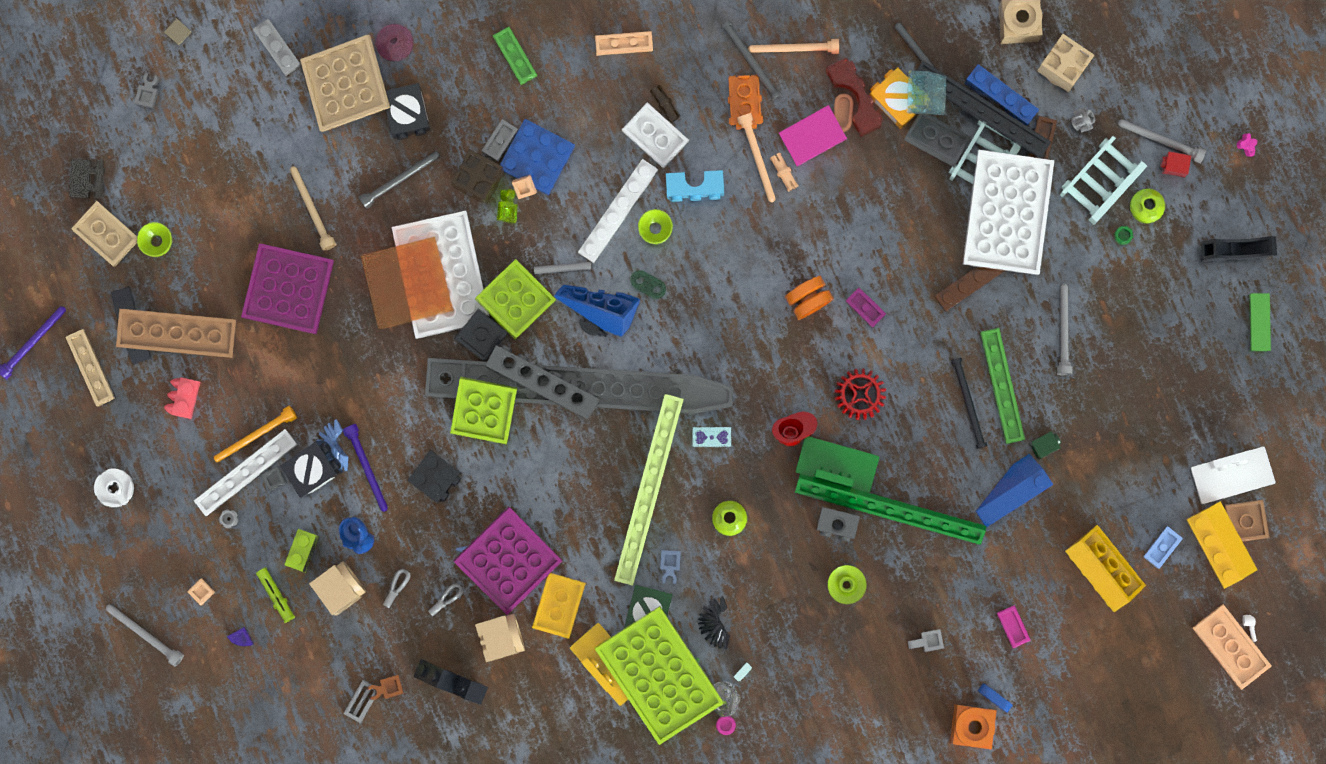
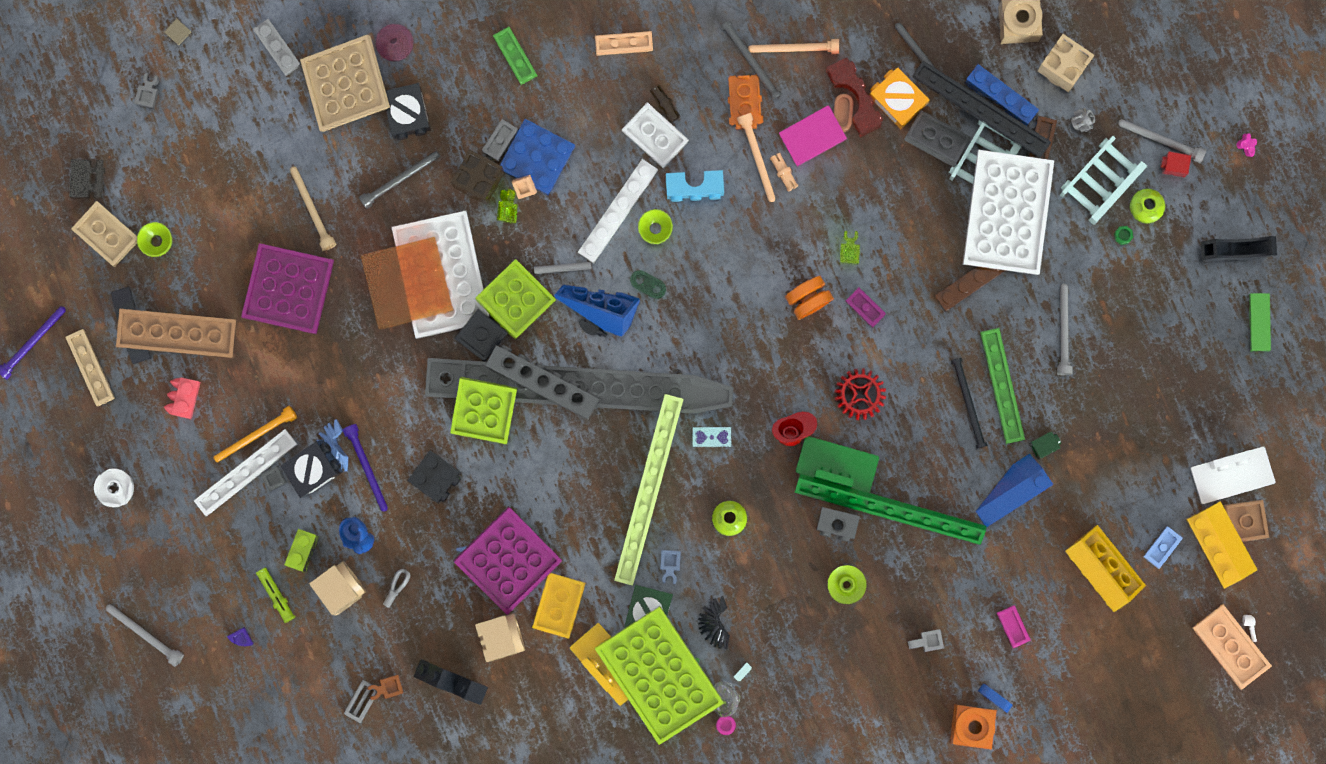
(201, 591): light nougat tile -> none
(223, 518): light grey plate -> none
(441, 603): light grey piece -> none
(850, 251): none -> clear neon green plate
(926, 93): clear light blue slope -> none

